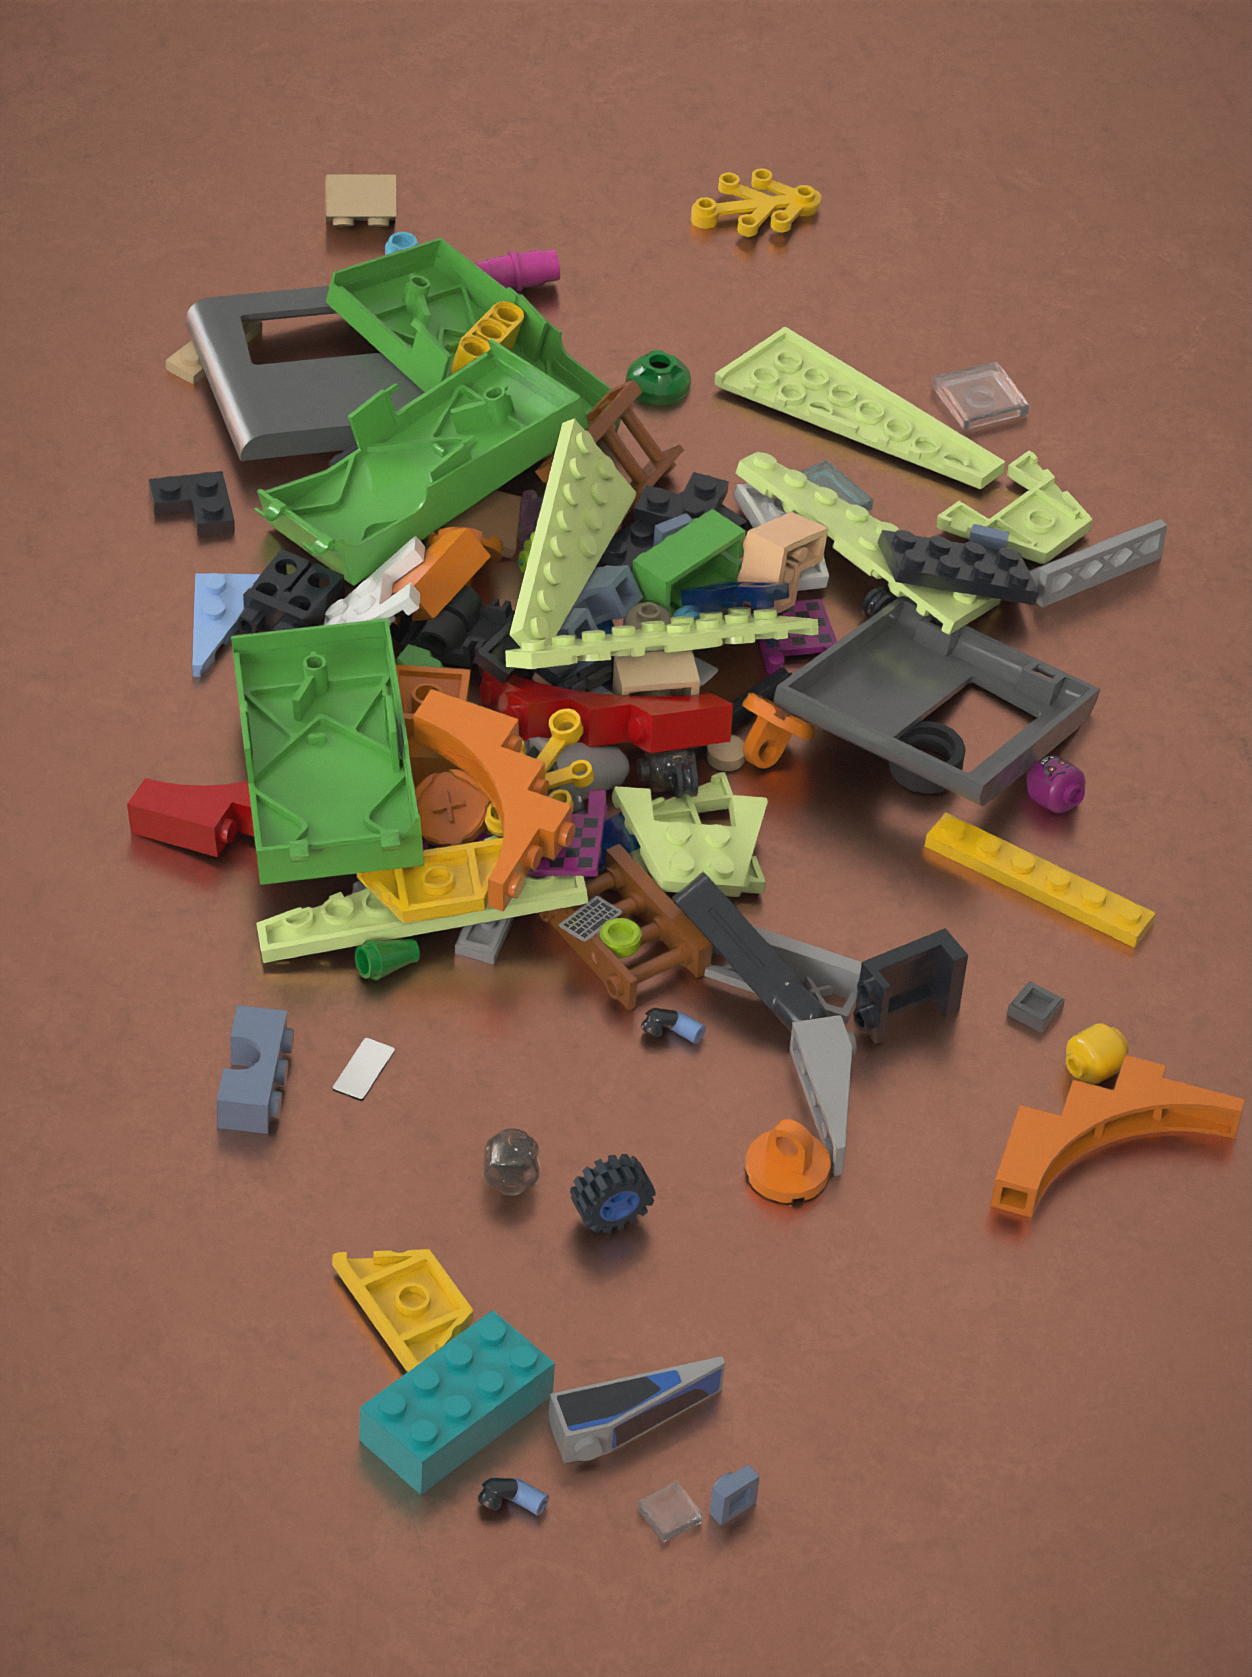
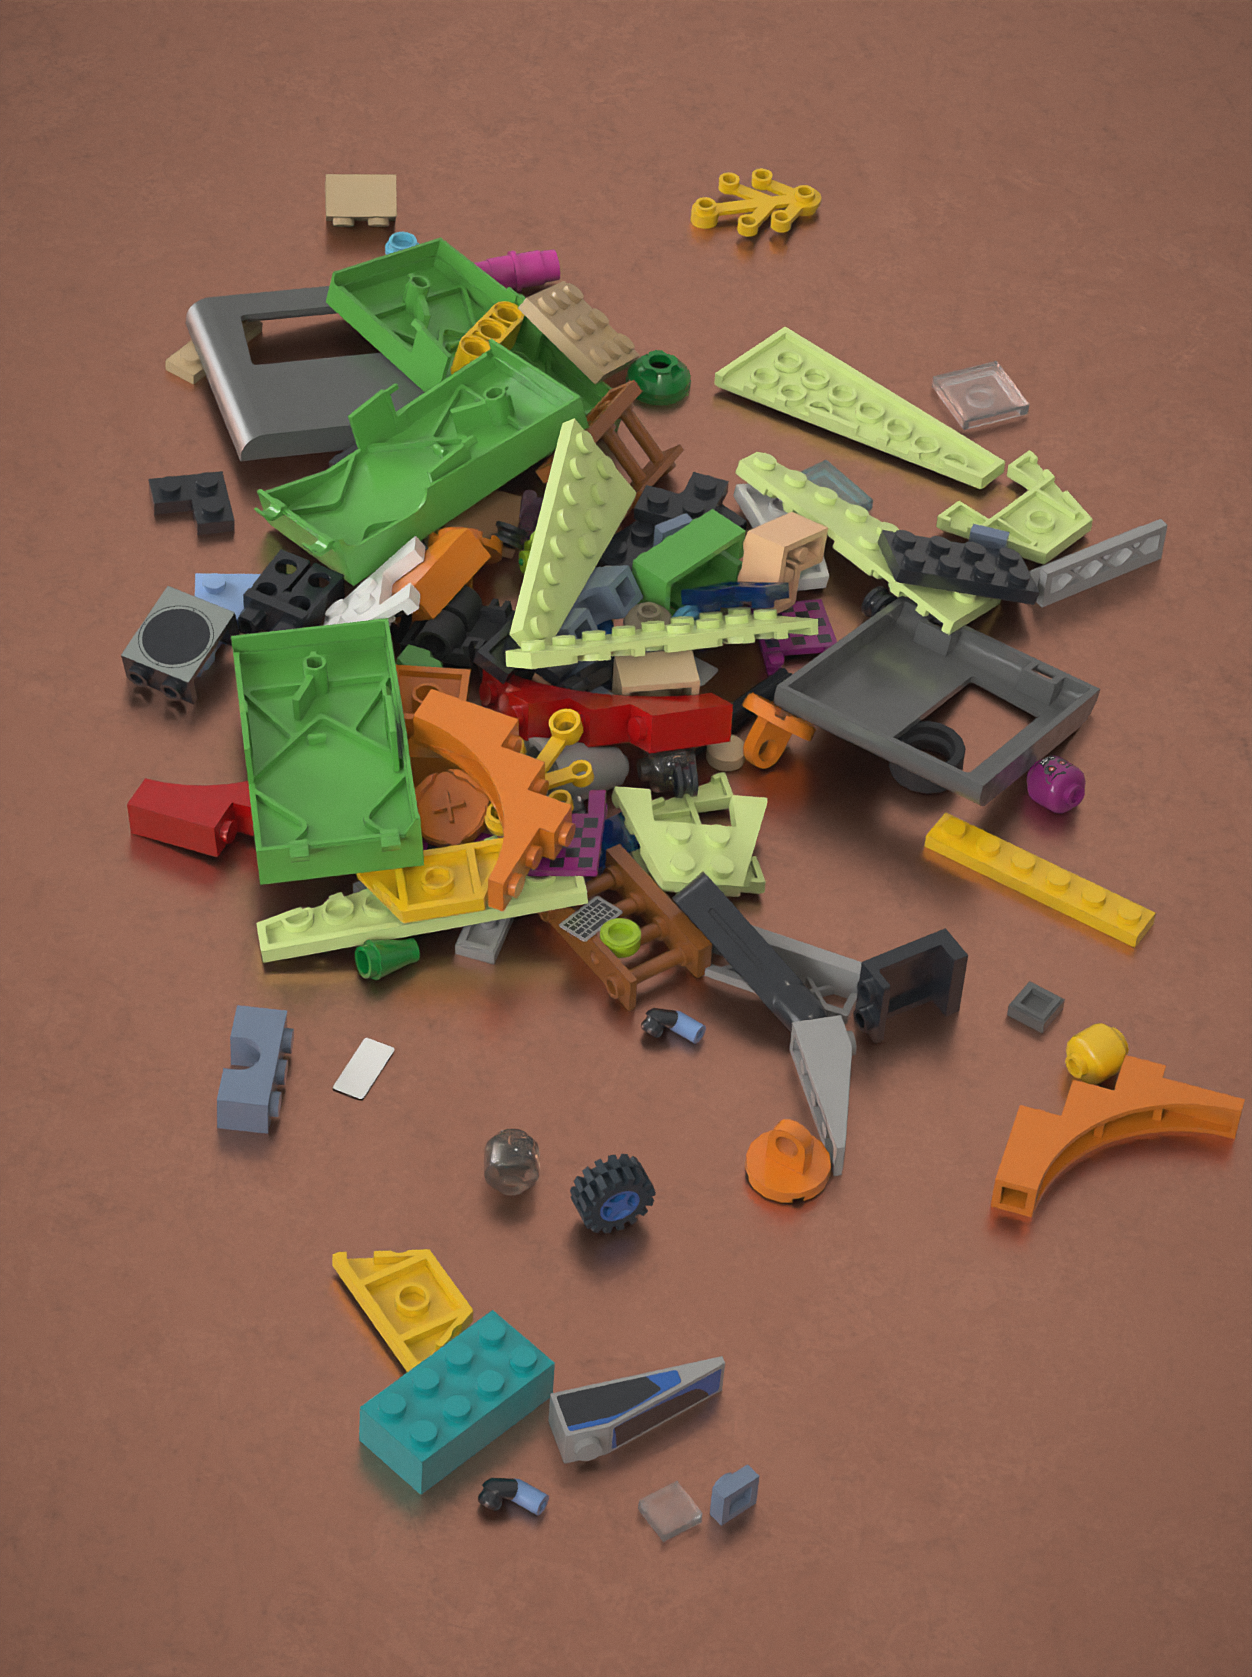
(177, 643): none -> black panel
(510, 535): none -> black bush
(579, 331): none -> tan plate

